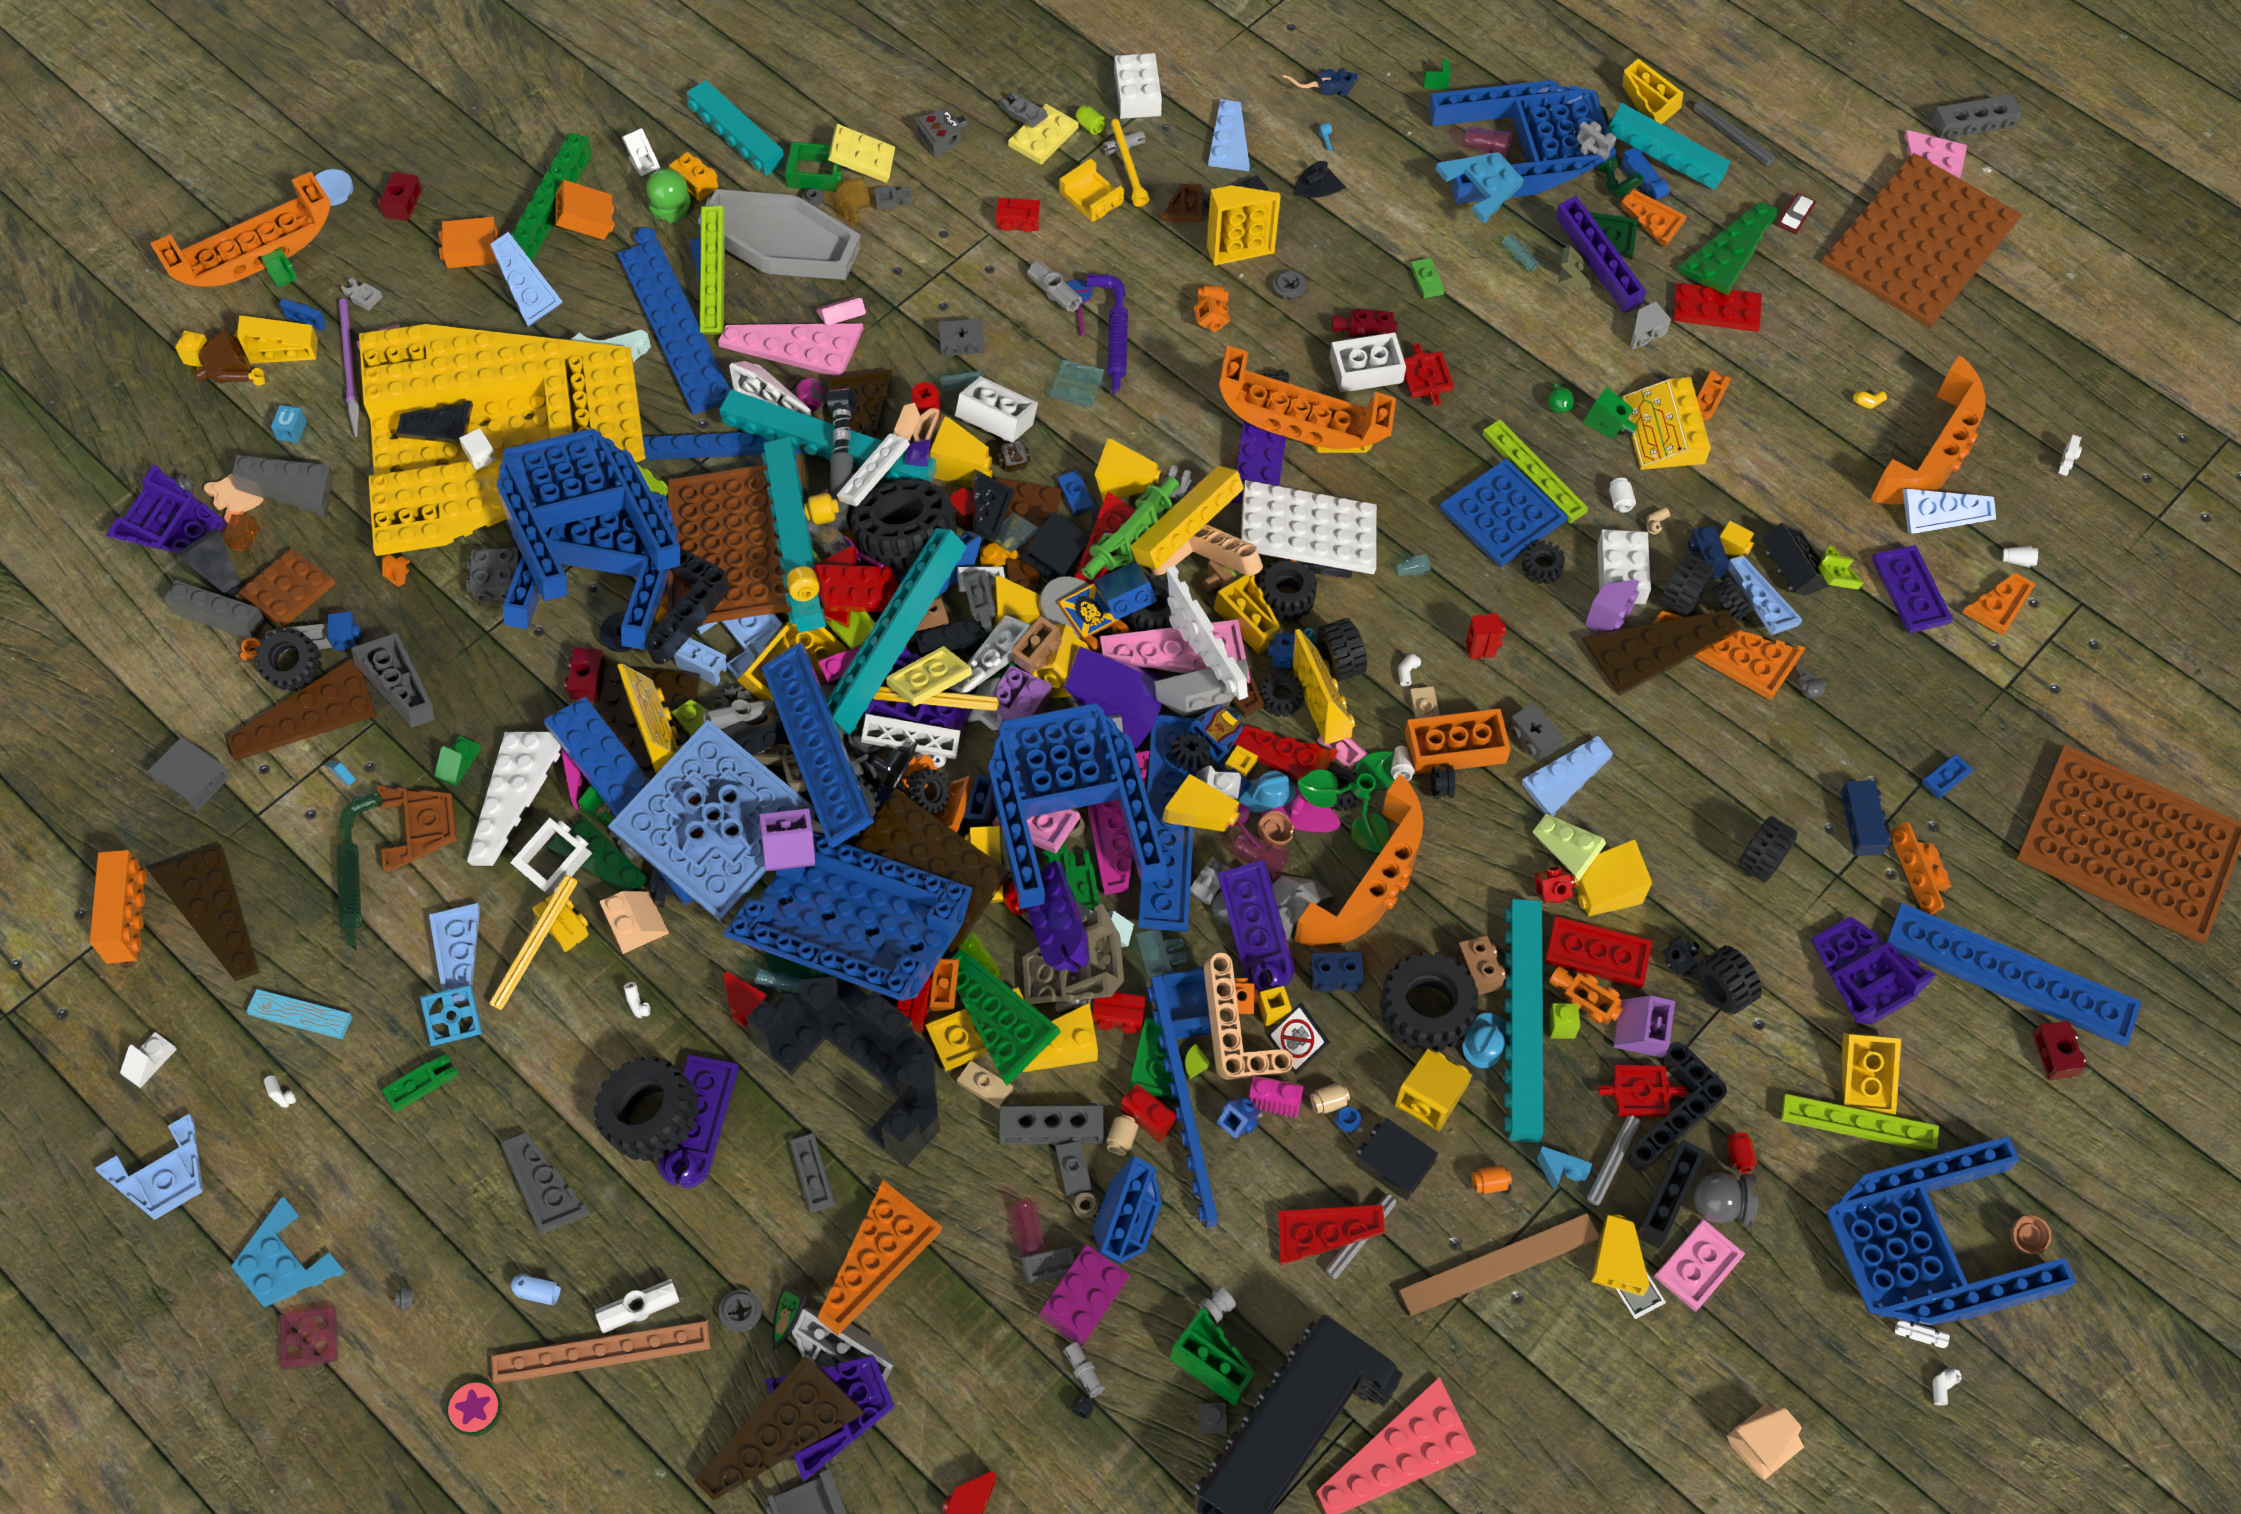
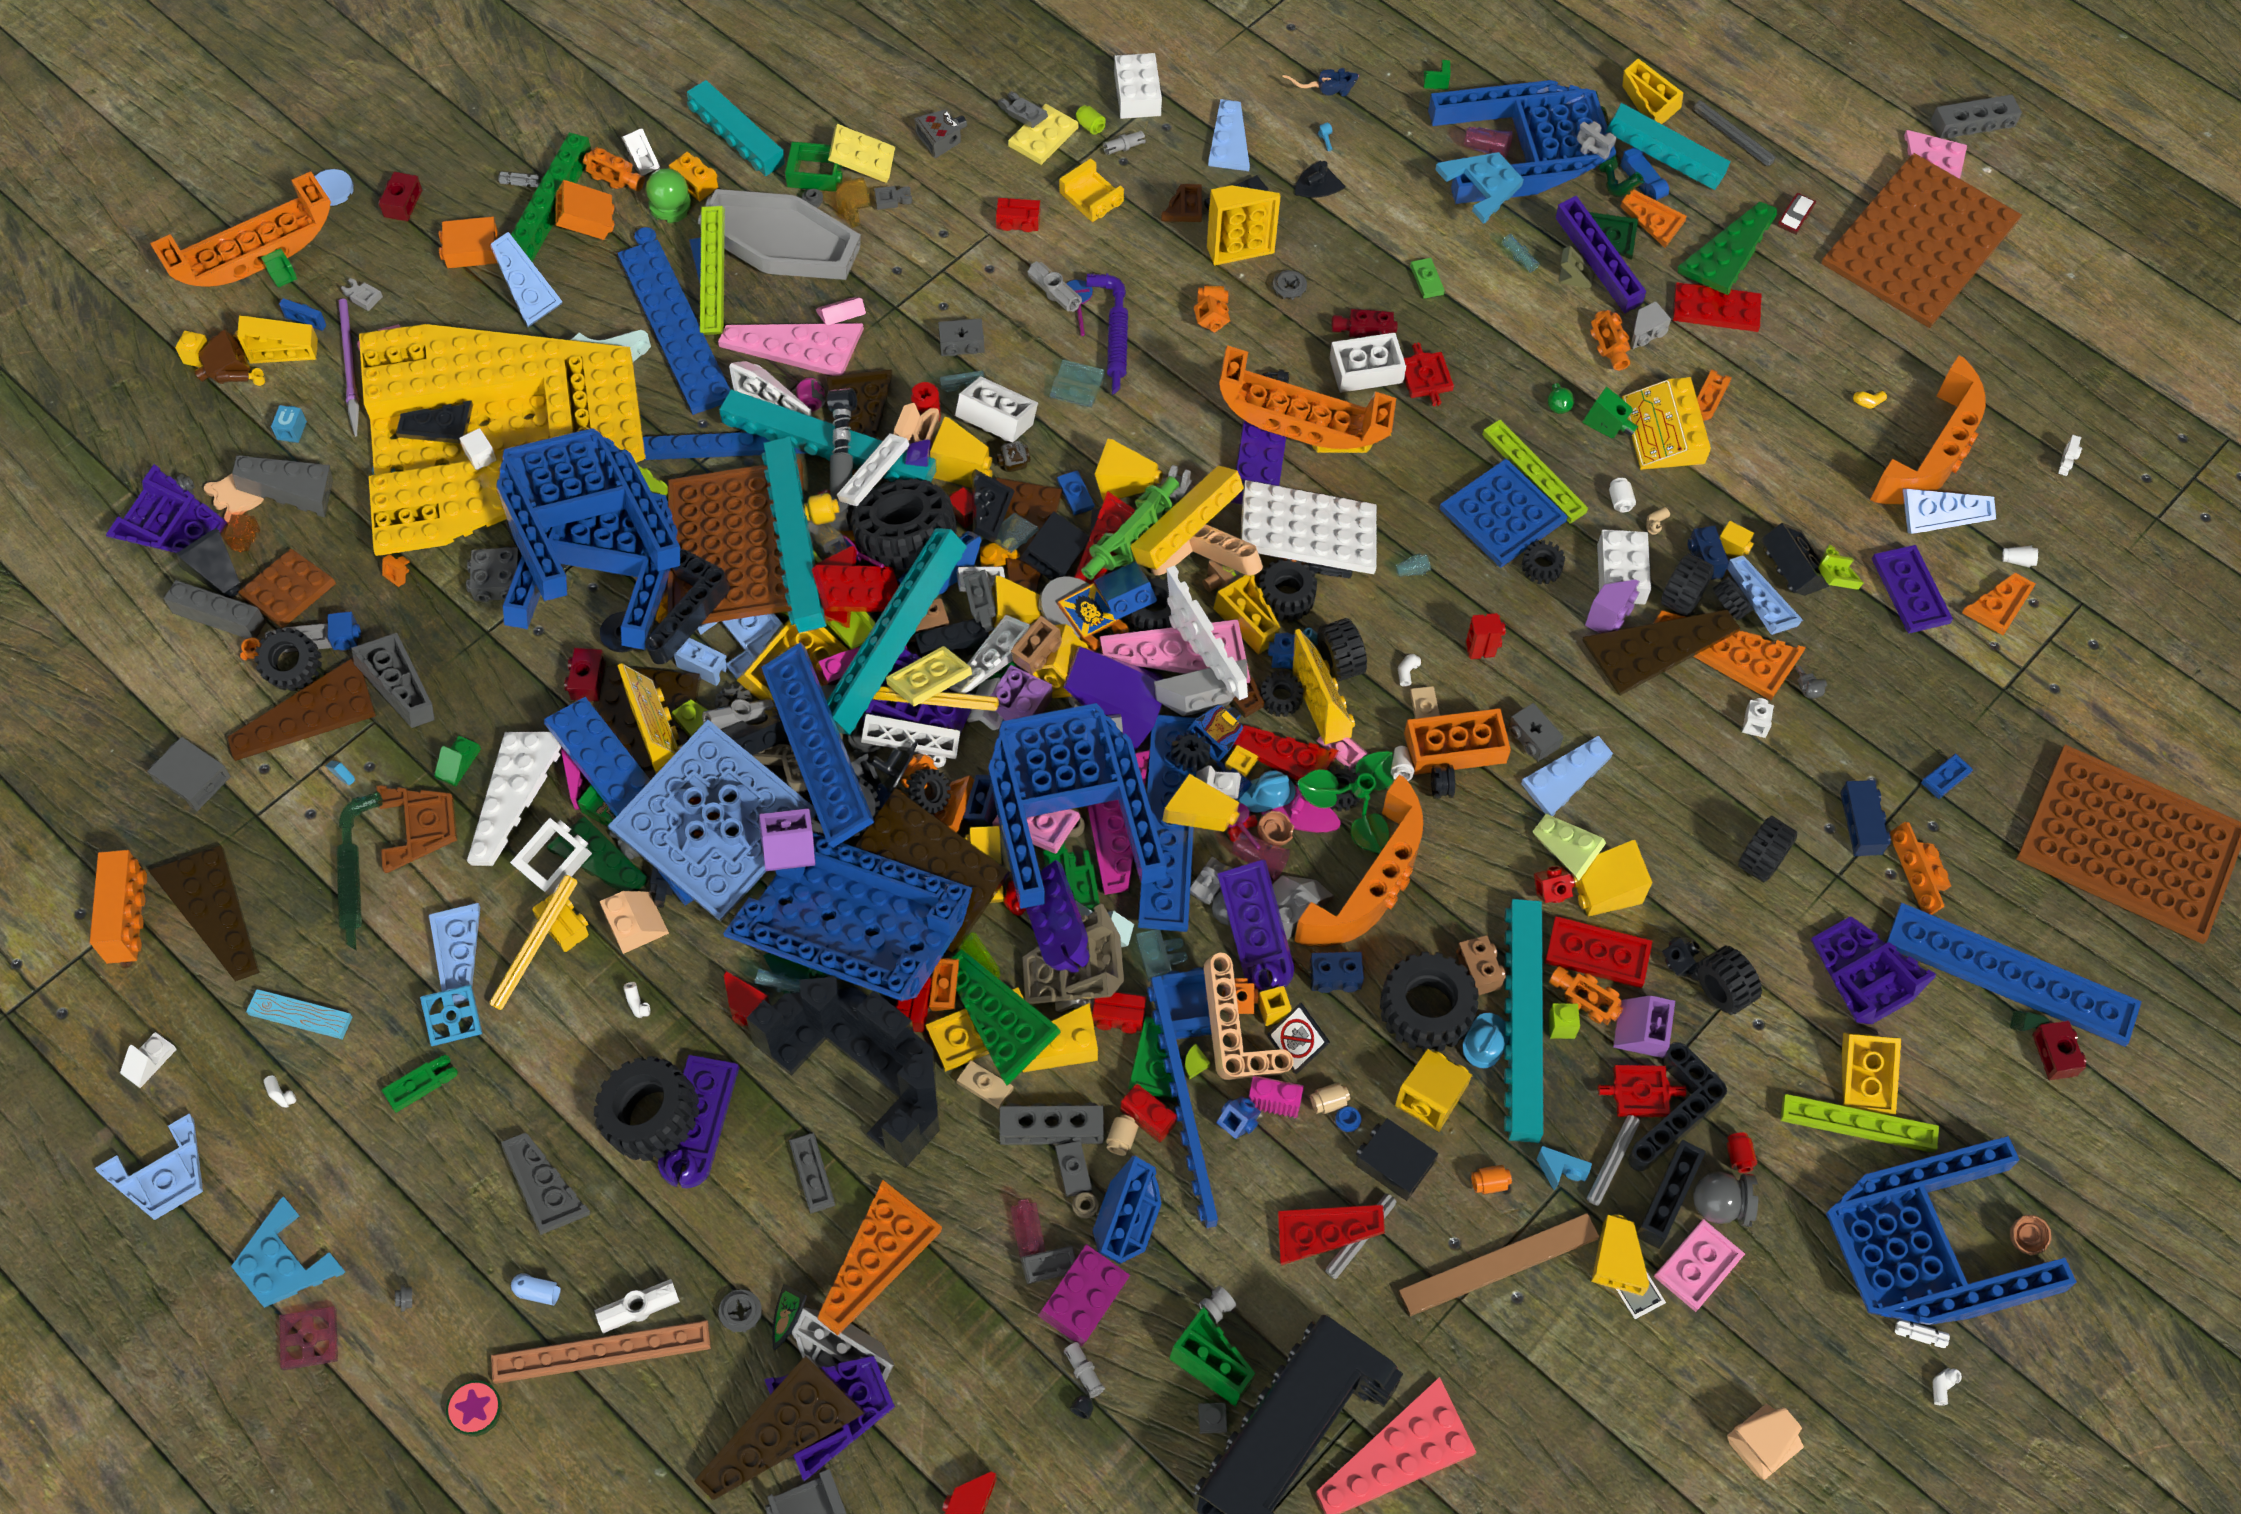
(519, 179): none -> axle
(612, 169): none -> orange brick
(802, 582): yellow head -> none
(1139, 195): yellow piece -> none
(1235, 831): none -> red arm
(1612, 343): none -> orange brick
(1758, 718): none -> white brick
(2025, 1020): none -> clear green slope

